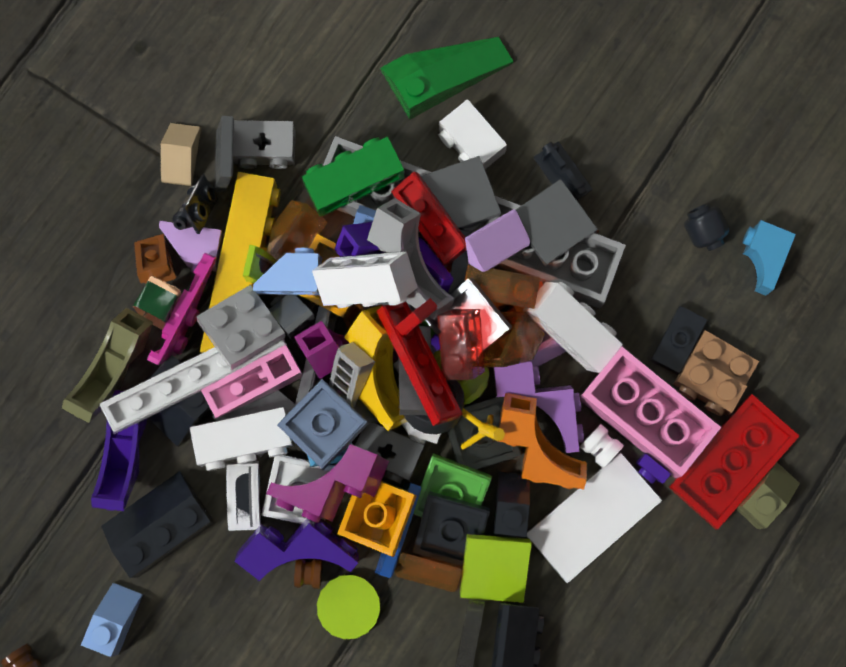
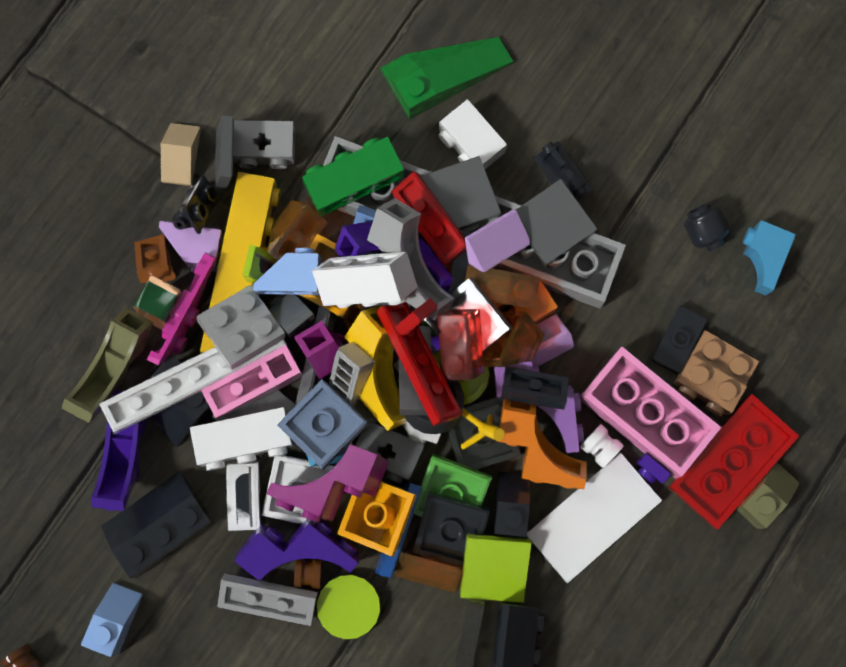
(267, 599): none -> light grey plate
(534, 388): none -> black plate
(574, 326): white brick -> none

